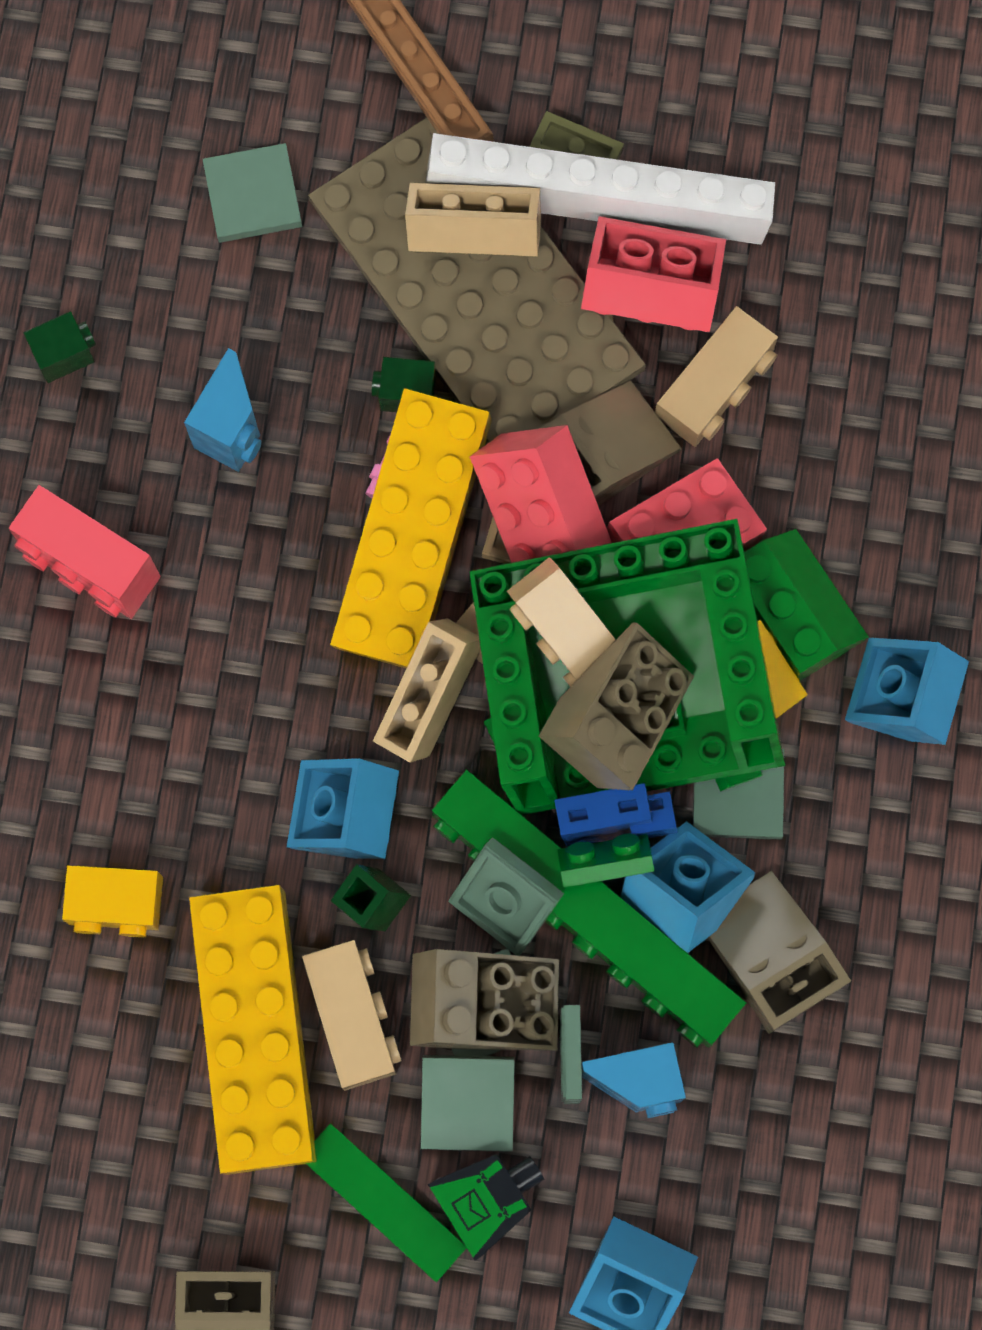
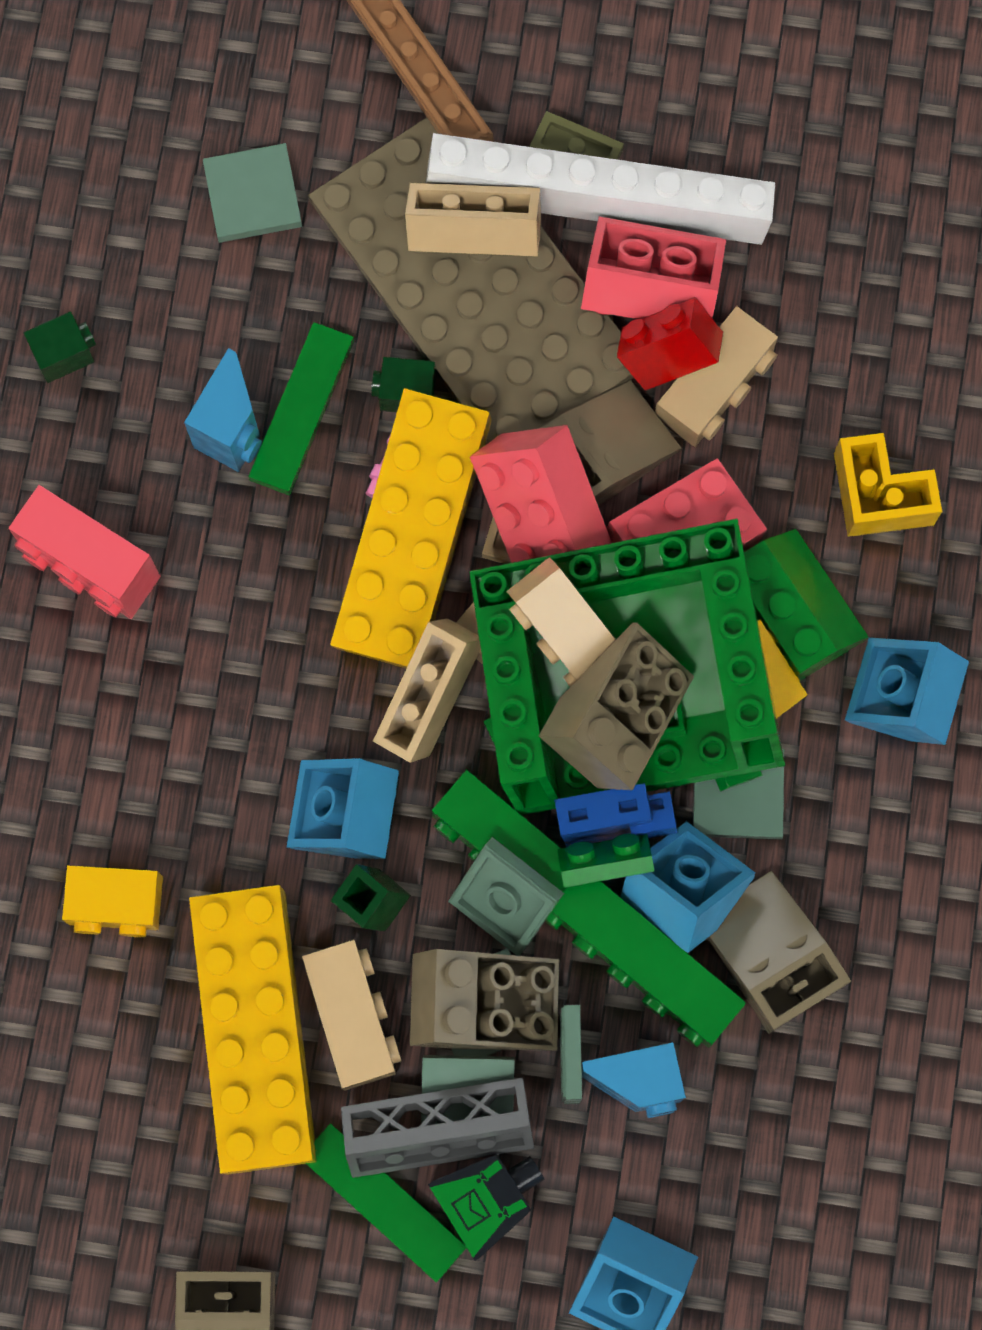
(301, 408): none -> green tile
(437, 1142): none -> dark grey fence
(670, 344): none -> red brick
(876, 499): none -> yellow brick

